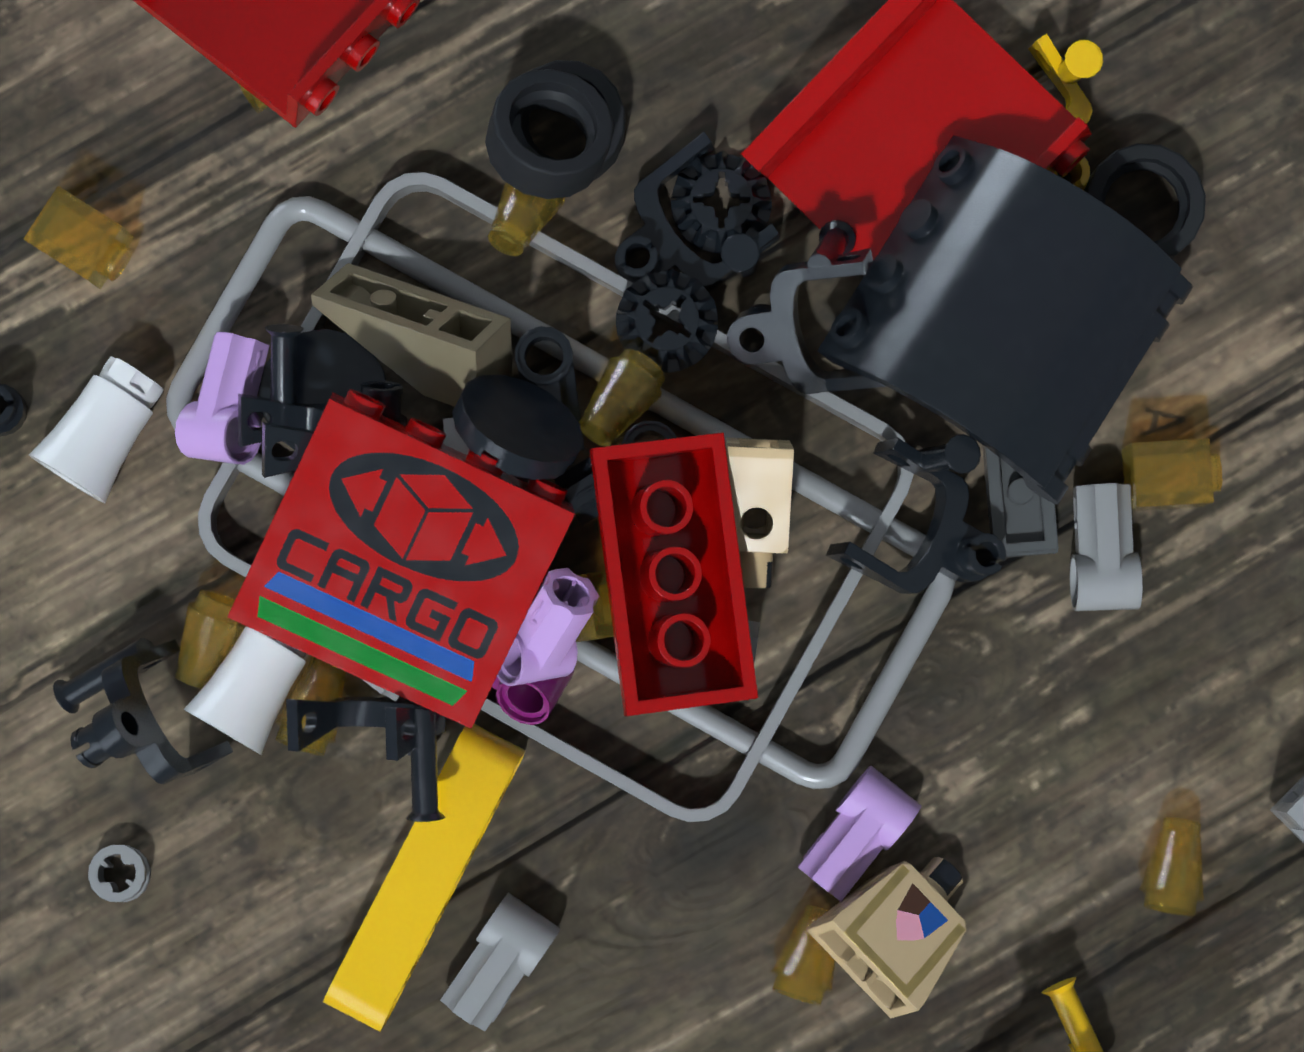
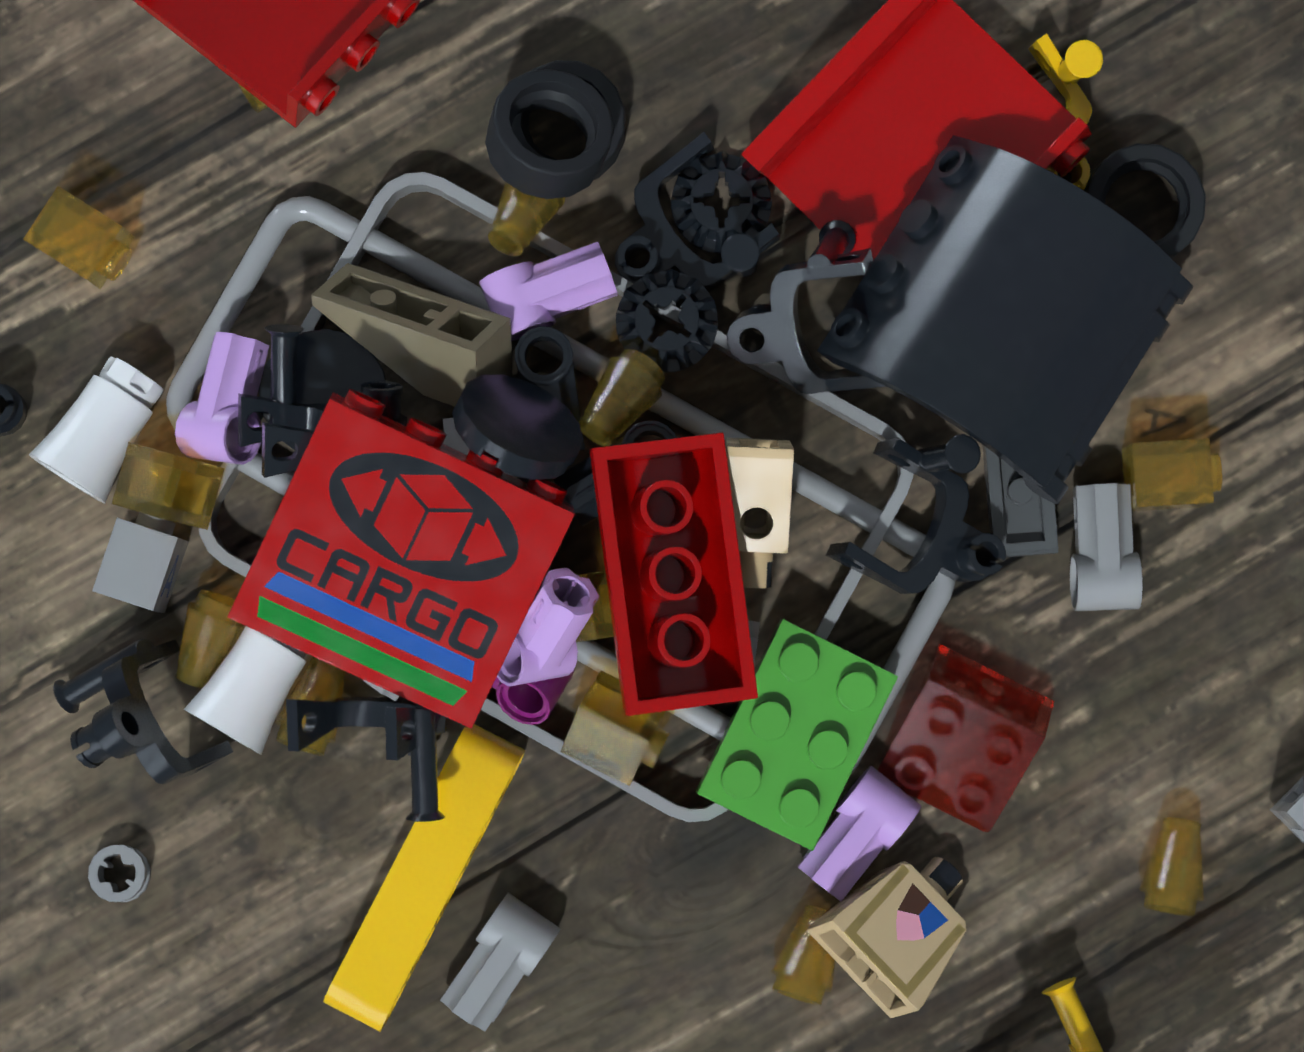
(141, 562): none -> light grey brick
(168, 486): none -> clear yellow brick
(549, 289): none -> lavender piece
(610, 740): none -> clear yellow brick
(800, 738): none -> bright green plate
(967, 739): none -> clear red bracket

